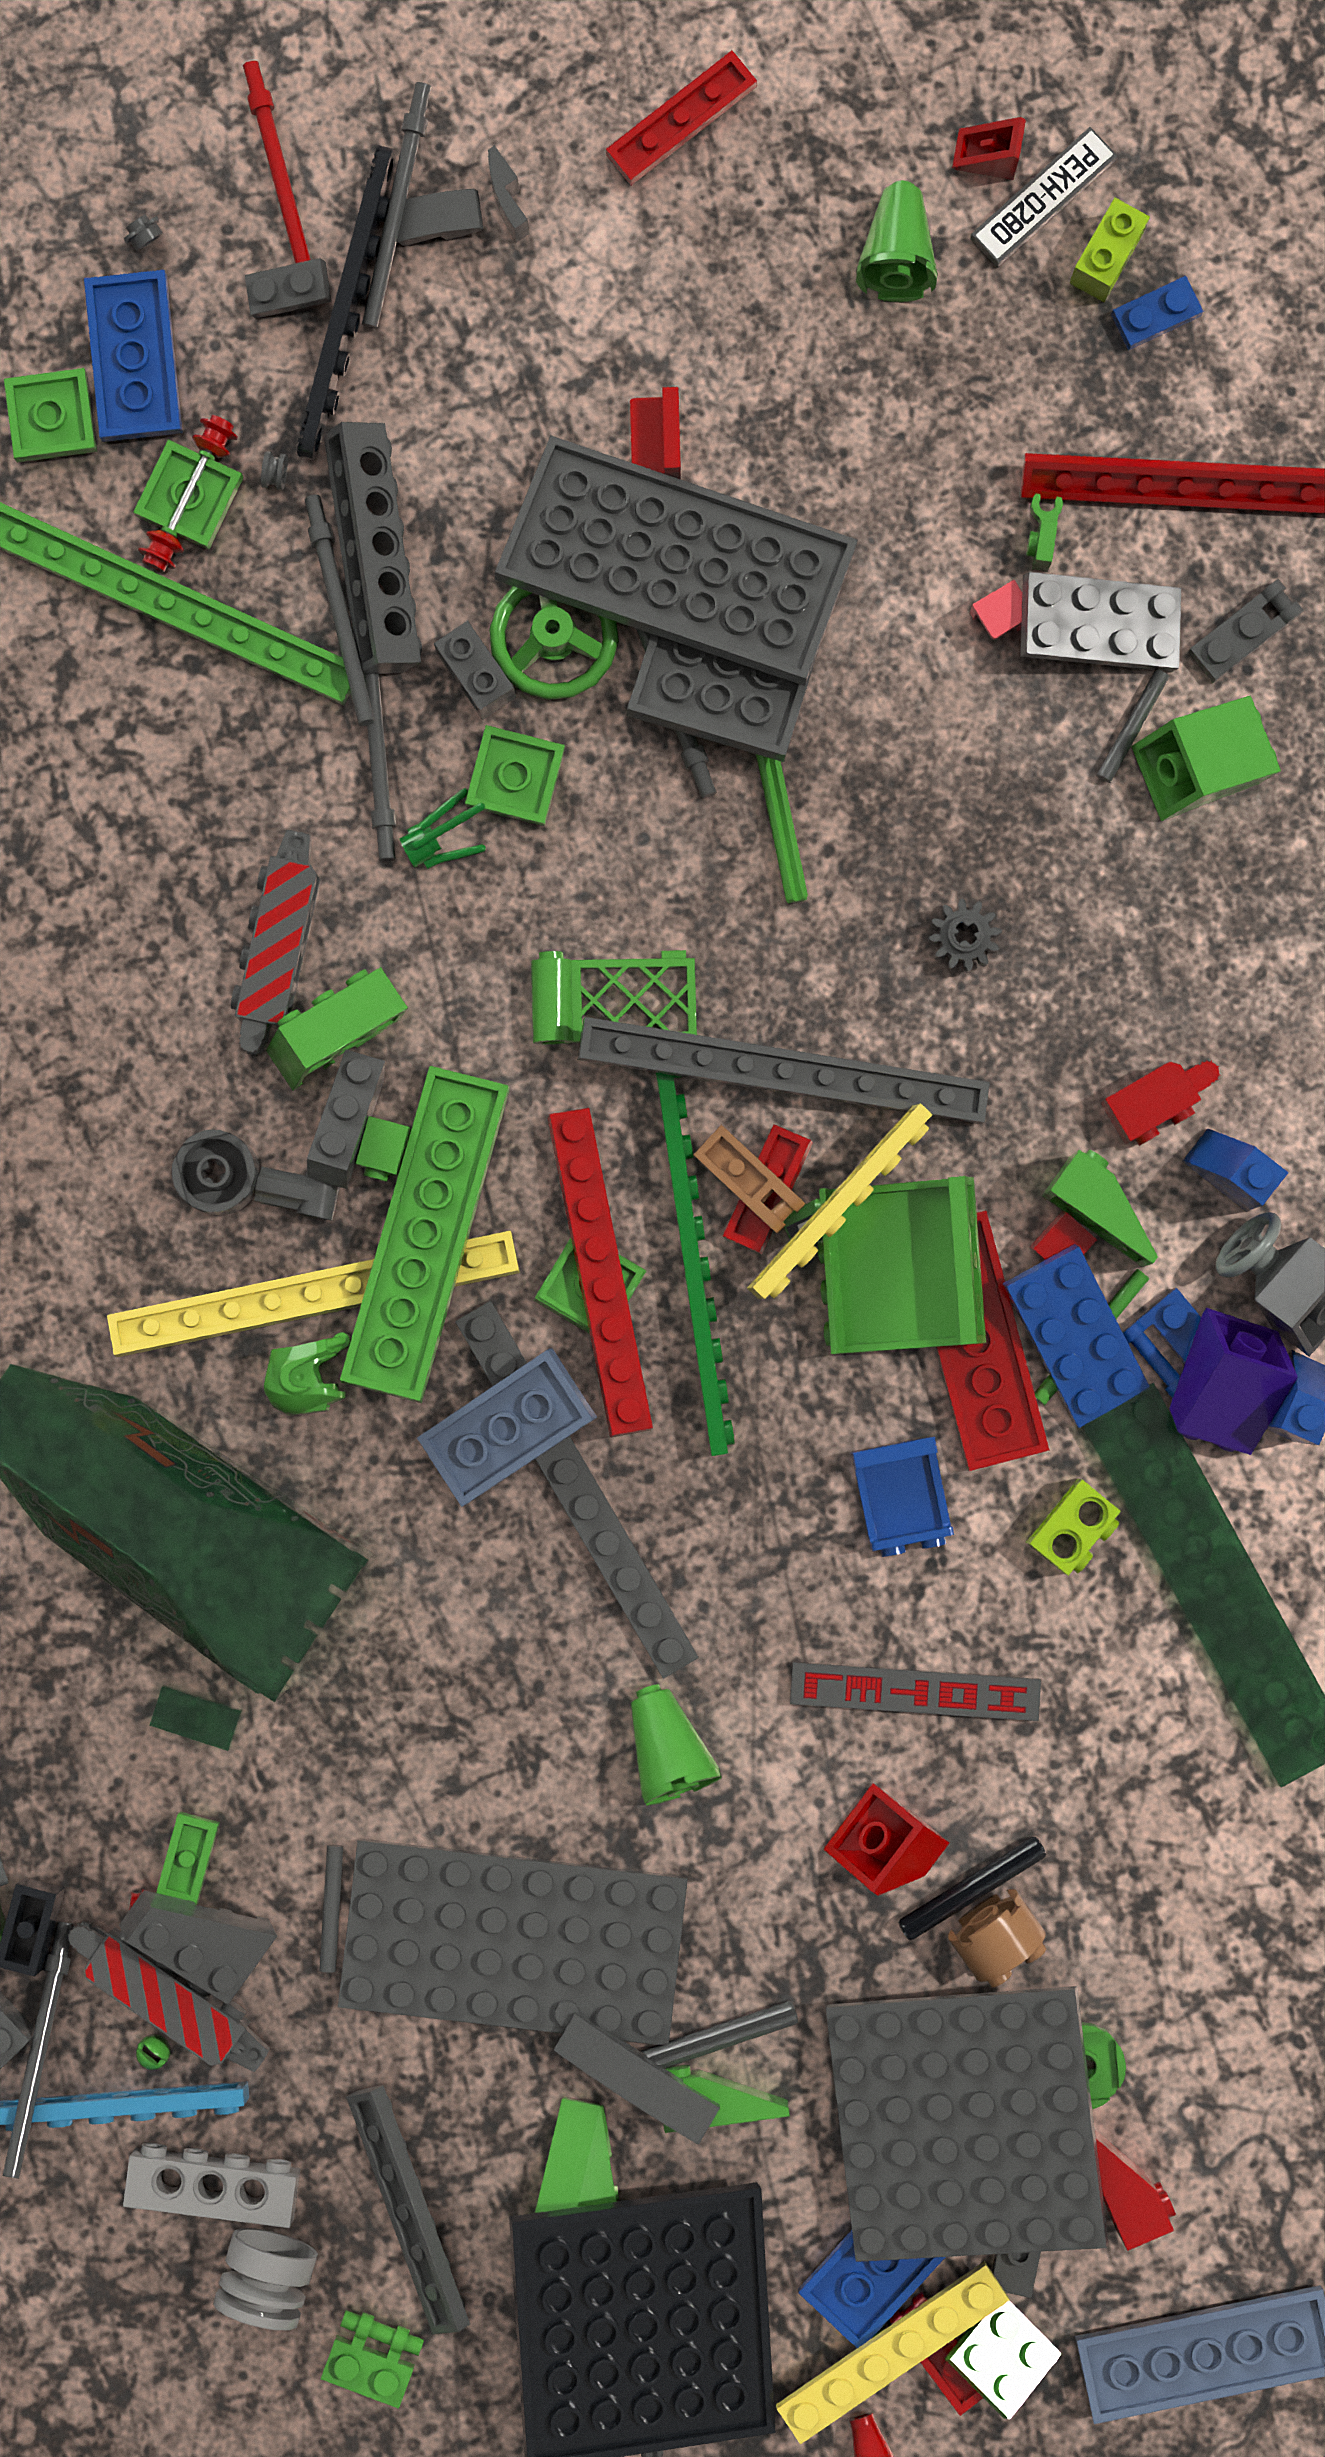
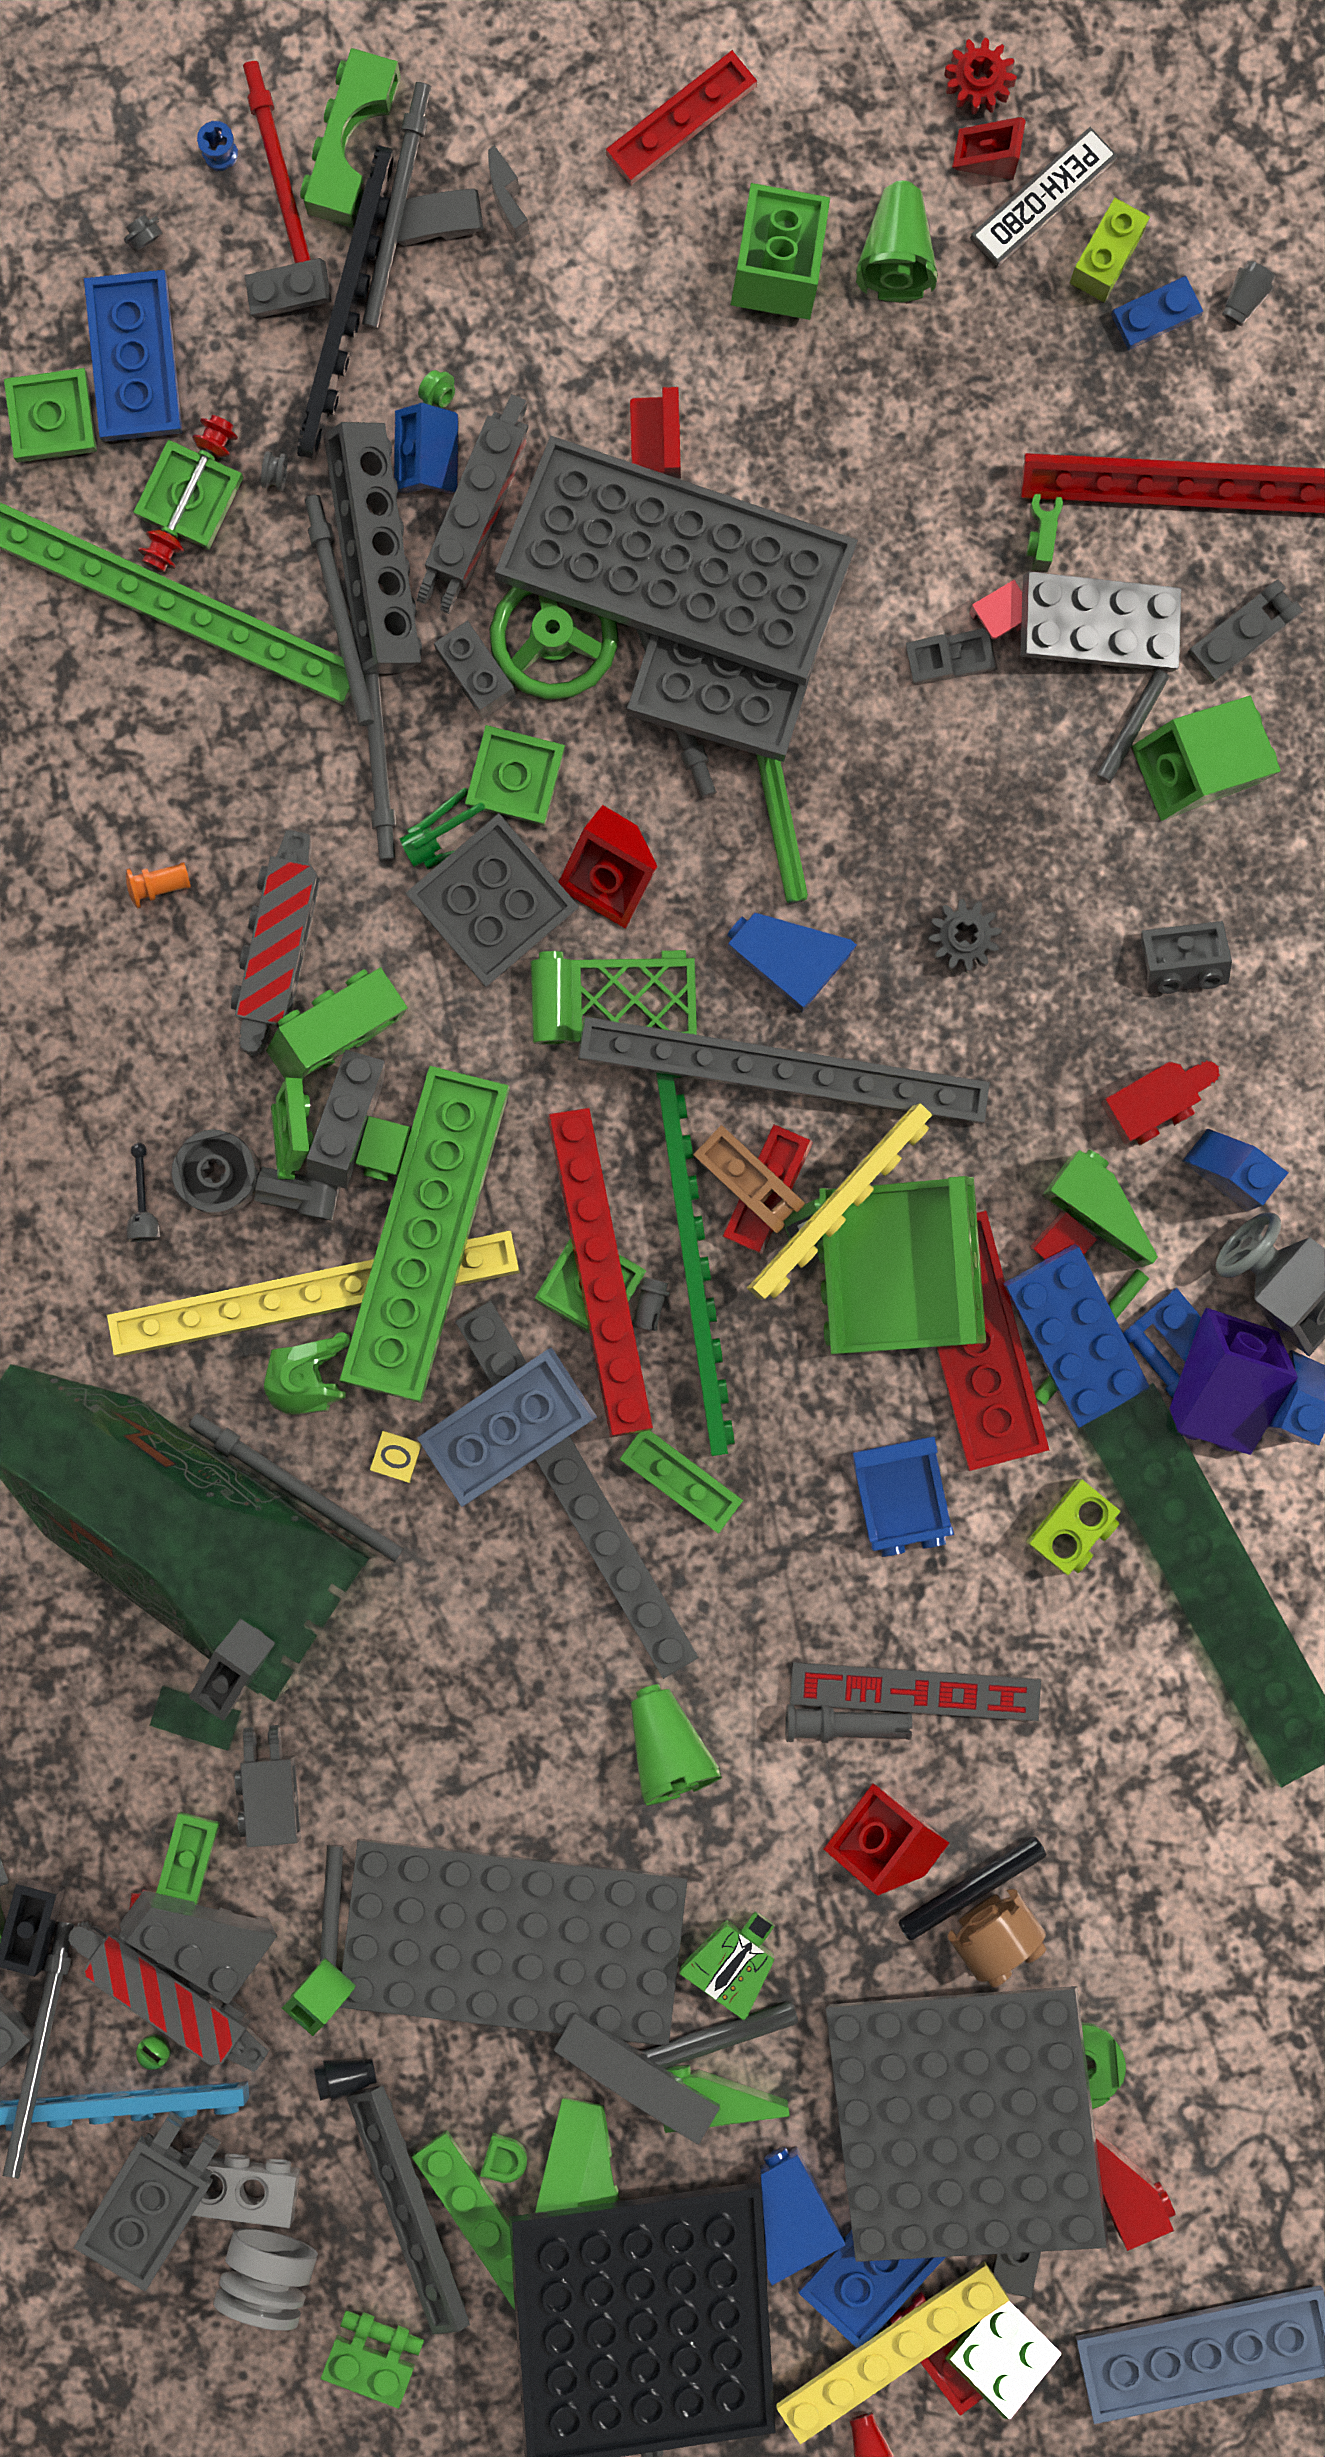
(141, 1225): none -> hinge
(148, 2205): none -> dark grey tile
(156, 882): none -> orange pin
(209, 137): none -> blue bush
(229, 1443): none -> dark grey bar
(231, 1669): none -> dark grey slope
(268, 1793): none -> dark grey hinge
(290, 1128): none -> bright green plate
(319, 1997): none -> bright green brick
(343, 2077): none -> black cone
(364, 91): none -> bright green arch
(396, 1456): none -> light yellow tile
(426, 449): none -> blue panel
(437, 389): none -> bright green plate
(469, 2206): none -> bright green plate
(476, 503): none -> dark grey hinge
(492, 900): none -> dark grey plate
(504, 2159): none -> bright green tile
(609, 867): none -> red slope
(650, 1303): none -> dark grey pin
(681, 1480): none -> bright green plate
(732, 1964): none -> bright green torso
(780, 251): none -> bright green slope
(789, 955): none -> blue slope
(795, 2216): none -> blue slope
(826, 1724): none -> dark grey pin
(951, 656): none -> dark grey slope
(976, 62): none -> red gear
(1186, 957): none -> dark grey bracket
(1248, 291): none -> dark grey cone

